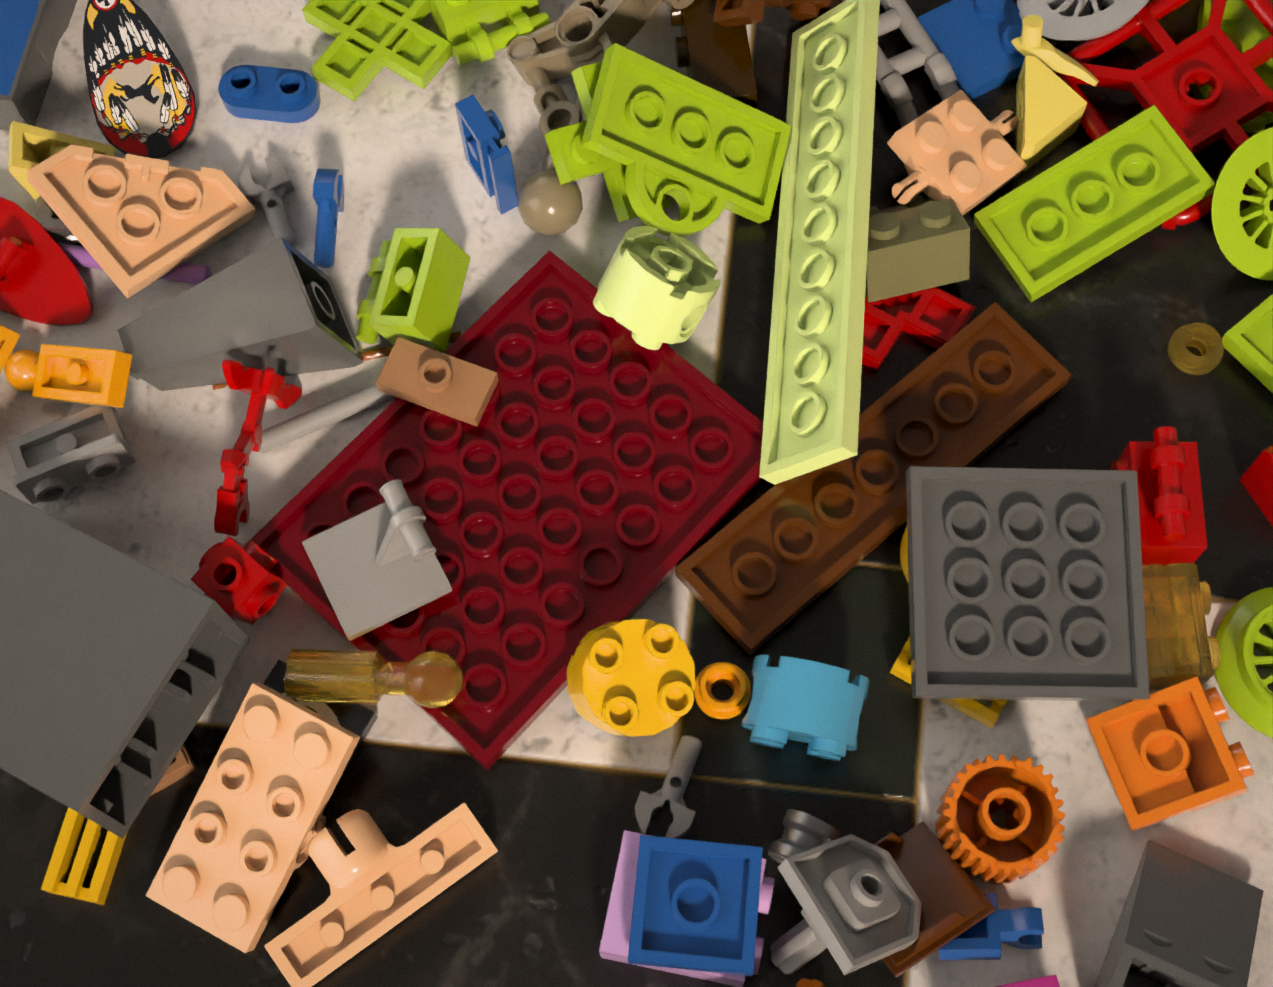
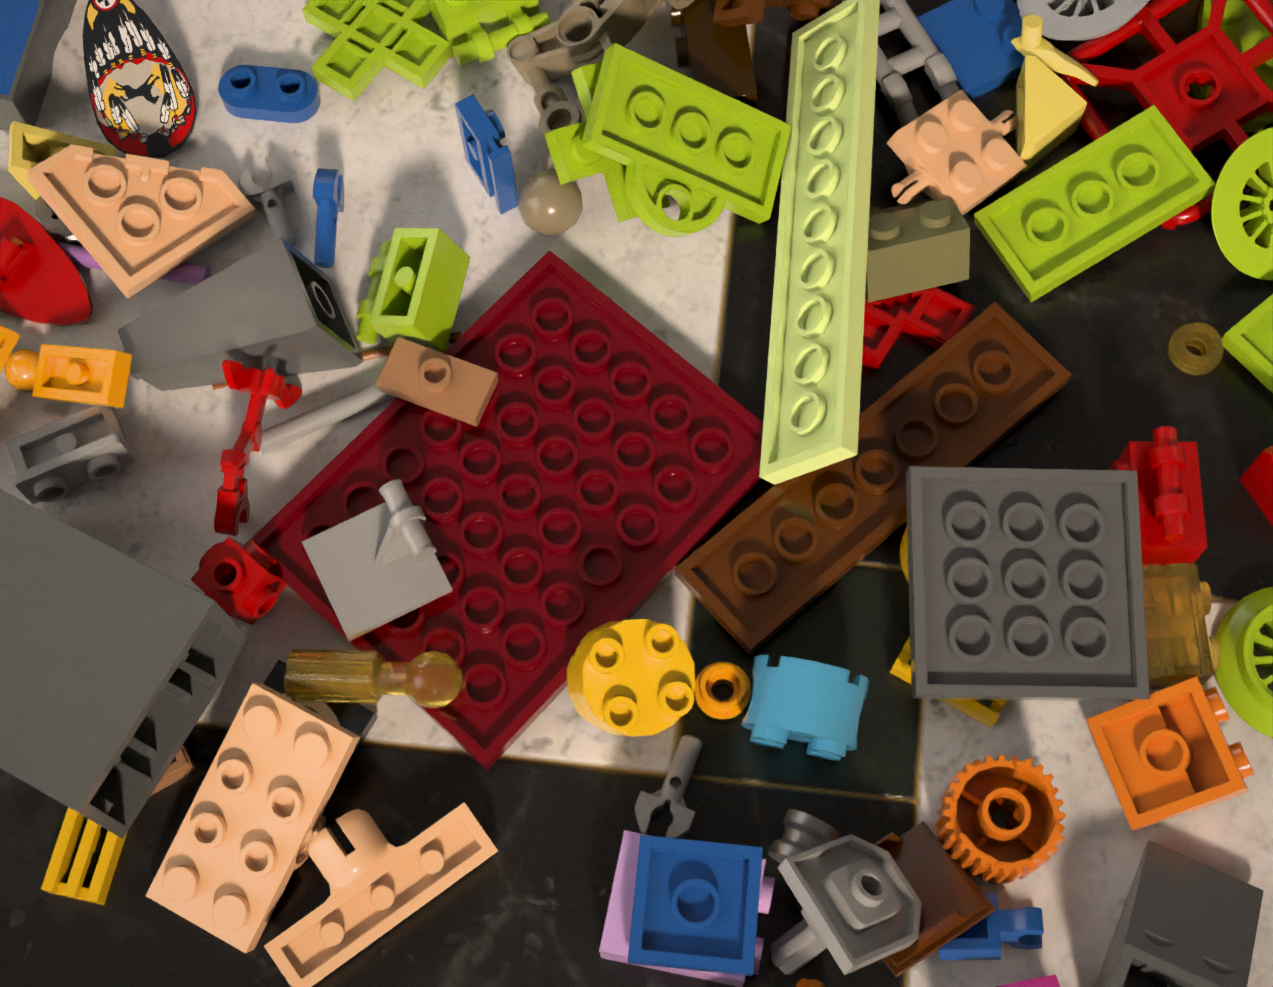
(657, 287): yellowish green brick -> none

